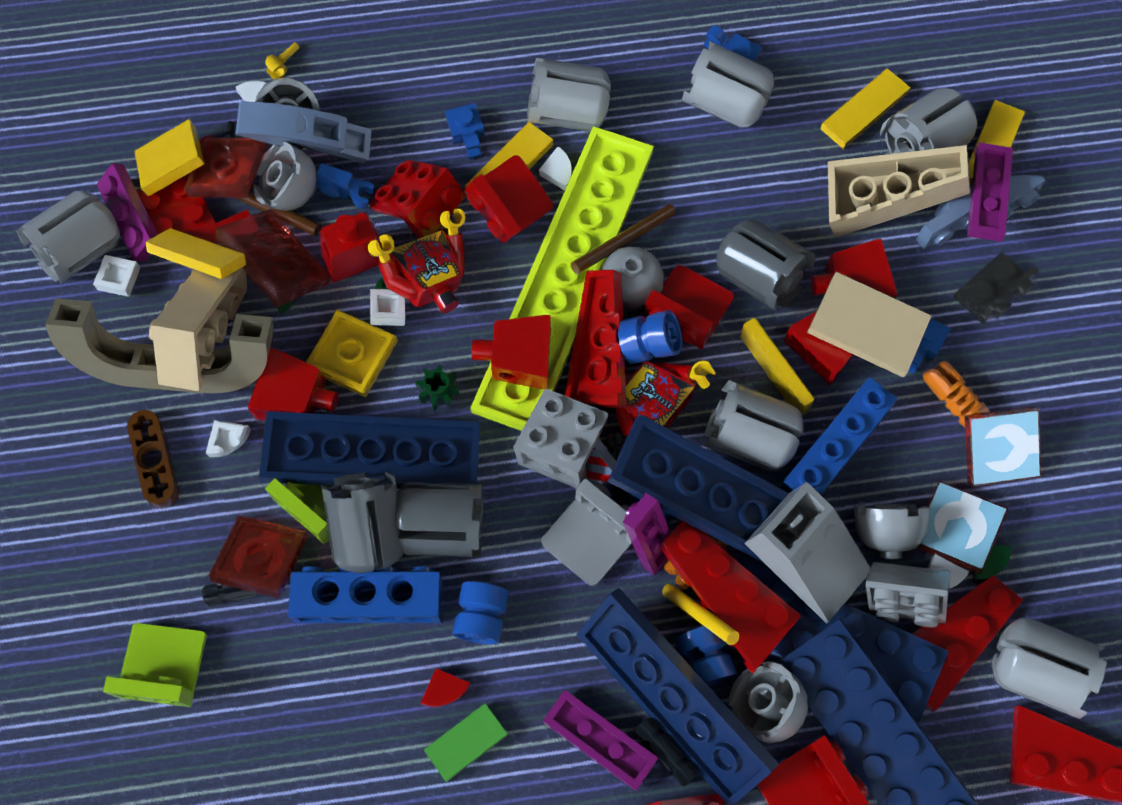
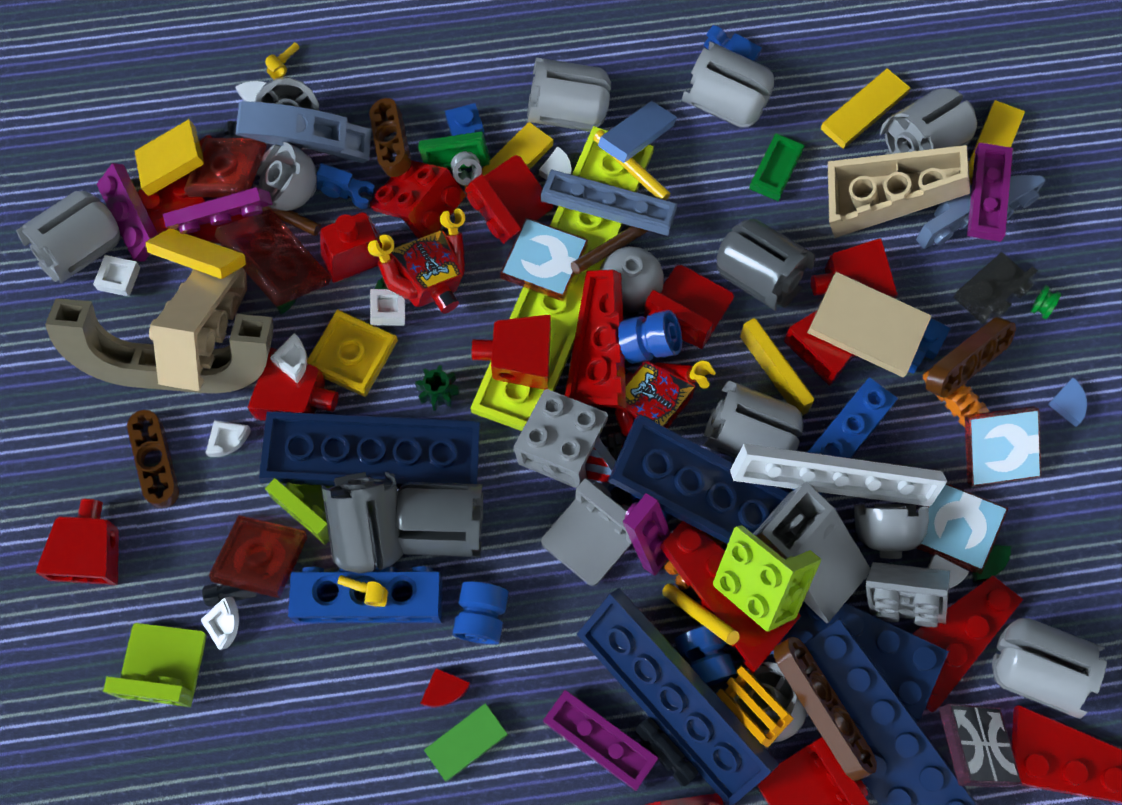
(82, 548): none -> red torso
(218, 210): none -> magenta plate
(222, 622): none -> white tile
(291, 358): none -> white tile
(375, 595): none -> yellow hand
(397, 145): none -> reddish brown beam
(442, 150): none -> green tile
(467, 159): none -> light grey bush
(543, 259): none -> tile
(609, 202): none -> sand blue tile
(637, 131): none -> medium blue tile
(640, 174): none -> yellow bar
(736, 687): none -> light orange tile
(762, 580): none -> lime bracket
(776, 167): none -> green tile
(825, 709): none -> reddish brown beam
(837, 475): none -> white plate
(970, 357): none -> reddish brown beam
(979, 746): none -> tile
(1045, 302): none -> green bush
(1071, 402): none -> medium blue tile

